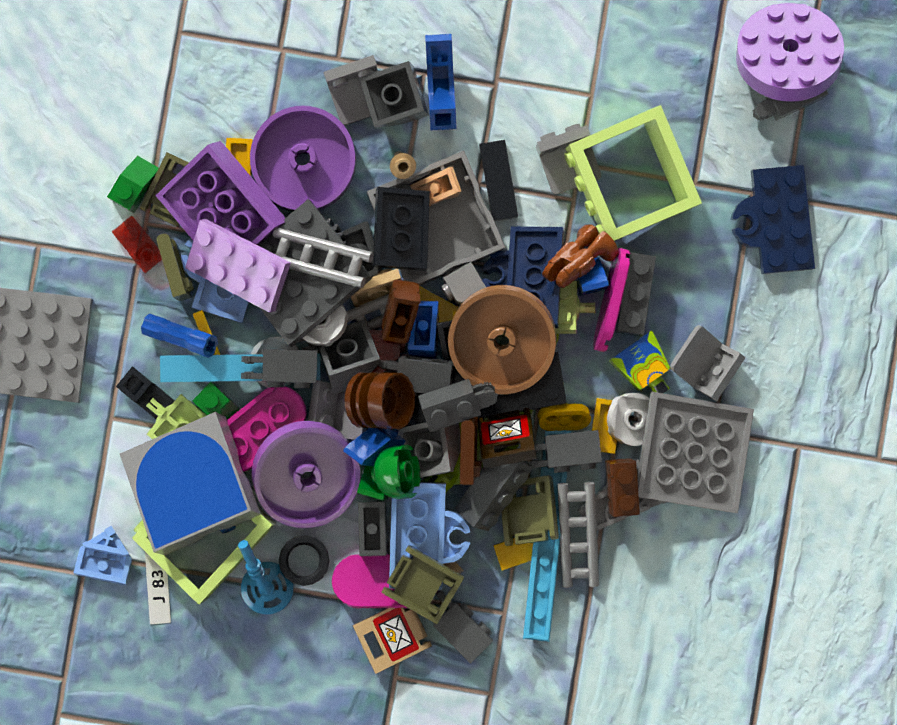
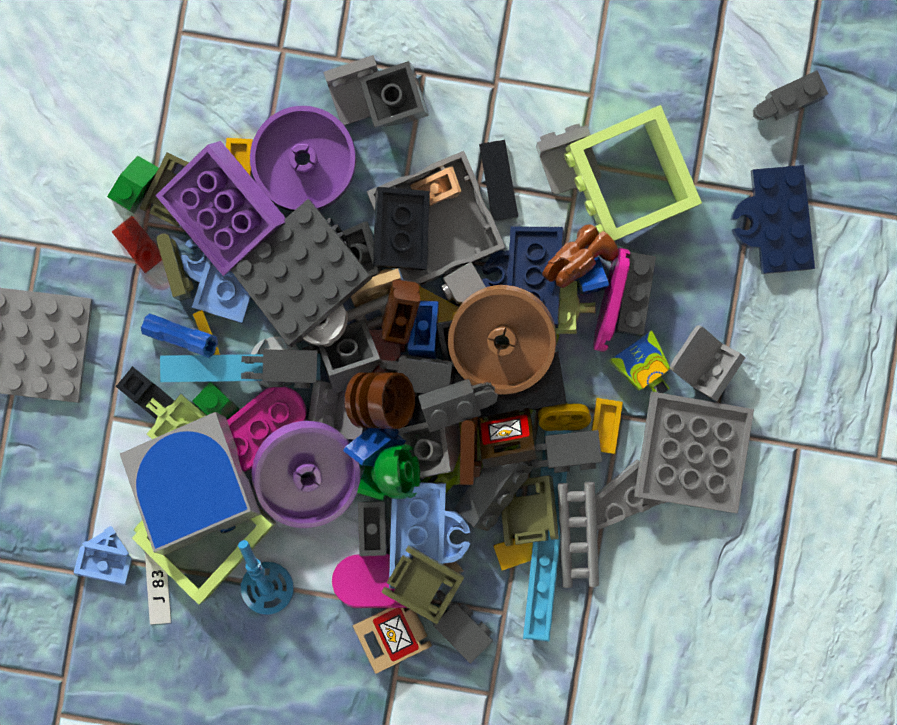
(237, 265): lavender plate -> none
(323, 557): black tyre -> none
(334, 249): light grey bar -> none
(402, 165): tan cone -> none
(440, 82): blue arch -> none
(618, 416): white plate -> none
(622, 487): reddish brown brick -> none
(812, 58): piece -> none

